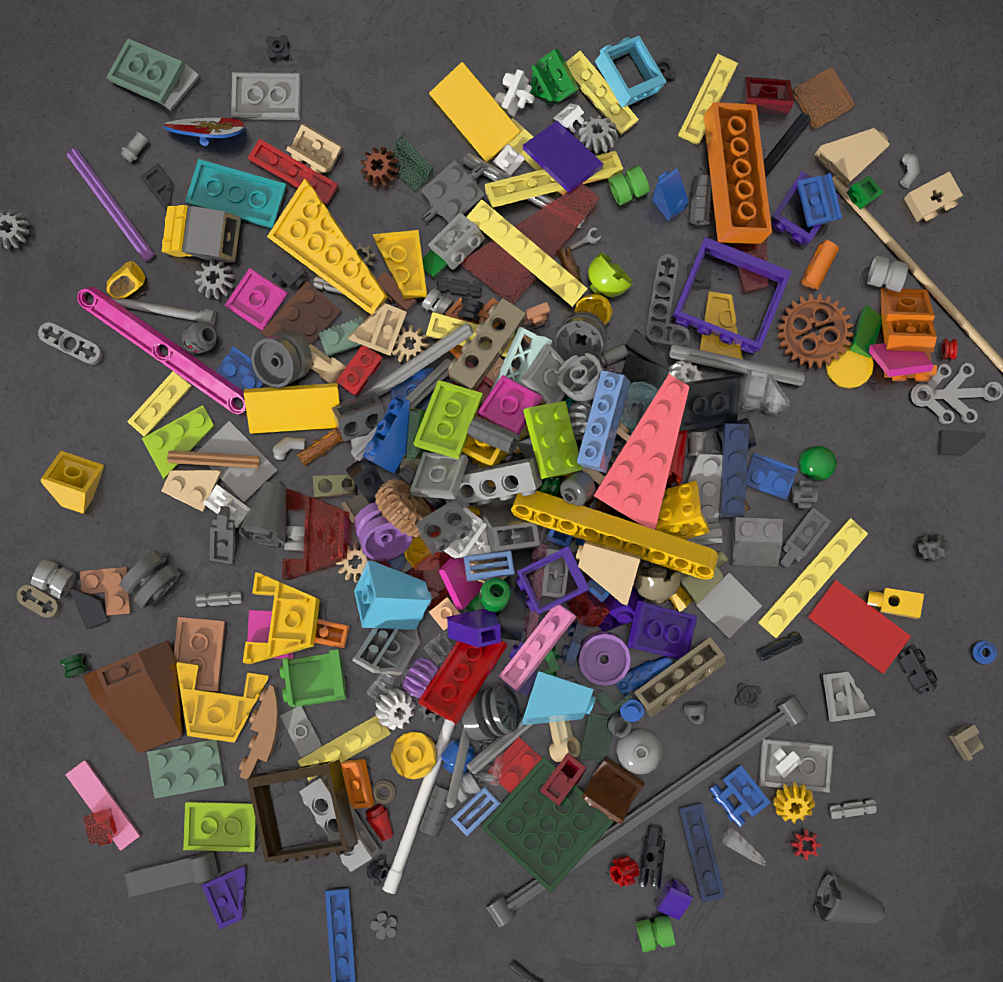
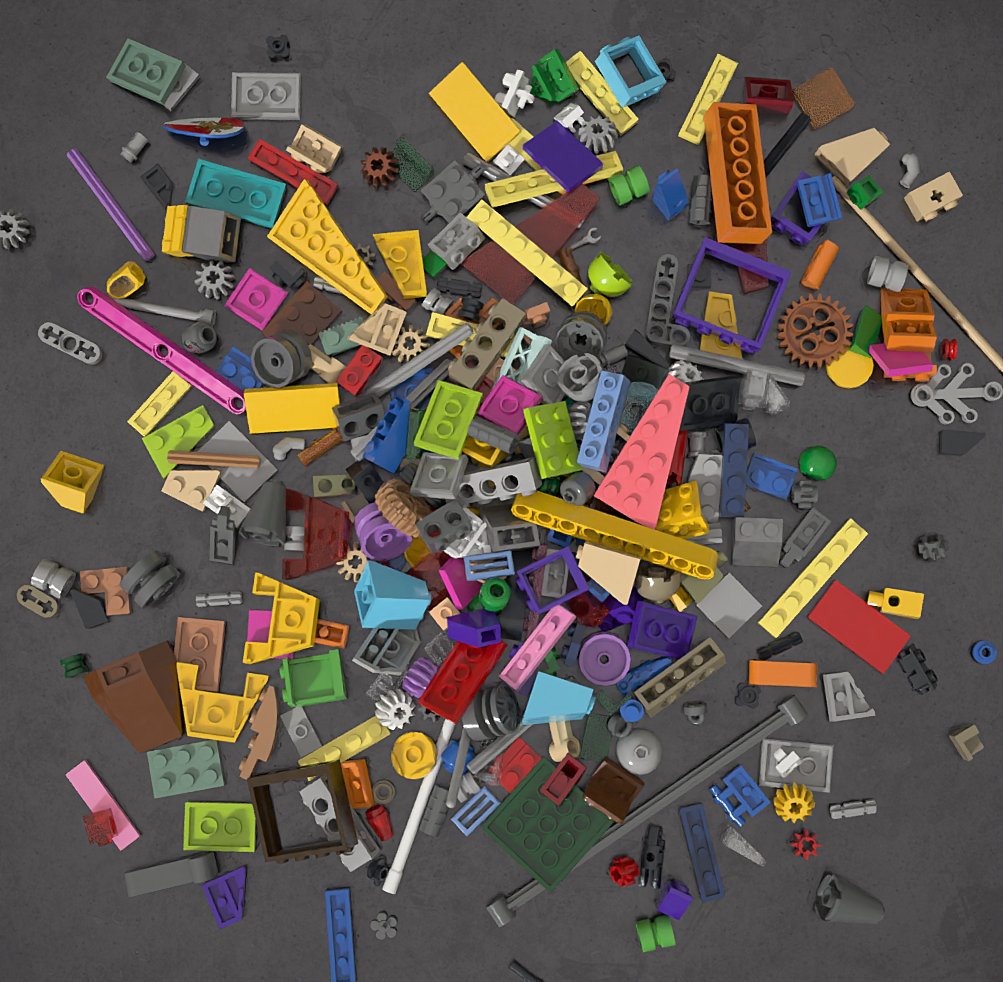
(783, 673): none -> orange beam

